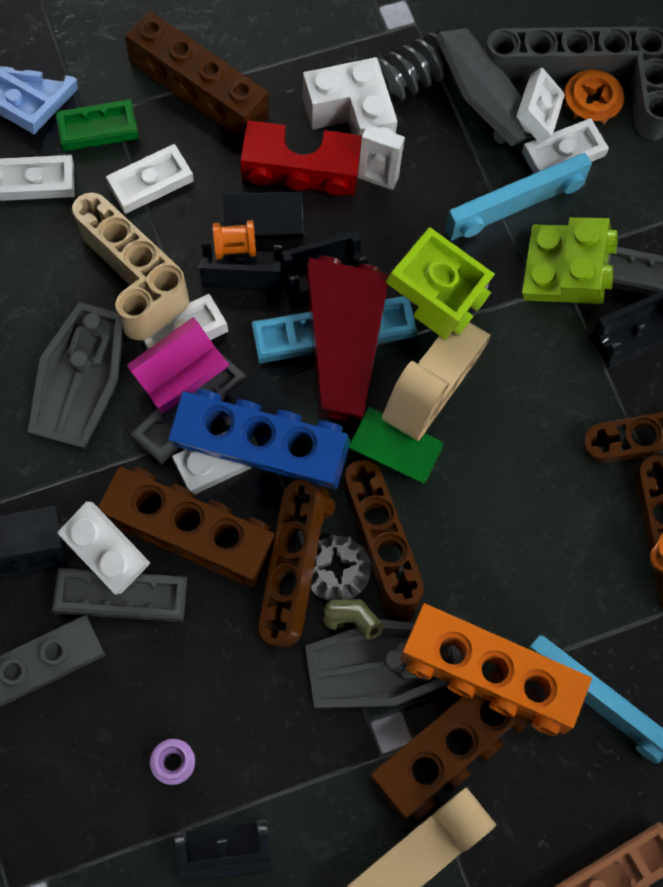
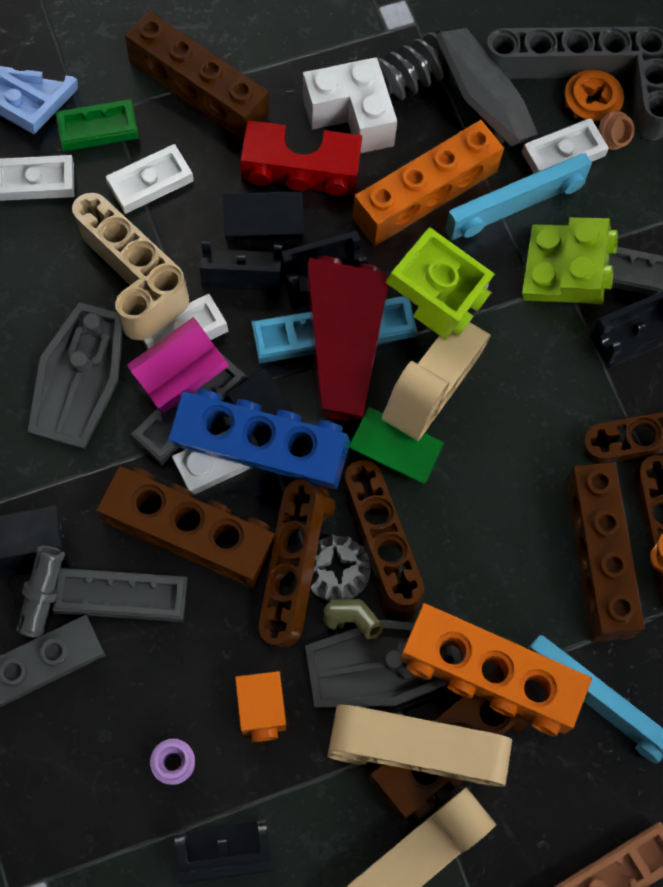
(40, 591): none -> dark grey pin
(103, 548): white plate -> none
(234, 239): orange bush -> none
(261, 706): none -> orange brick
(380, 156): white plate -> none
(419, 745): none -> tan beam
(427, 183): none -> orange brick
(540, 105): white plate -> none
(604, 553): none -> reddish brown brick
(616, 129): none -> nougat plate

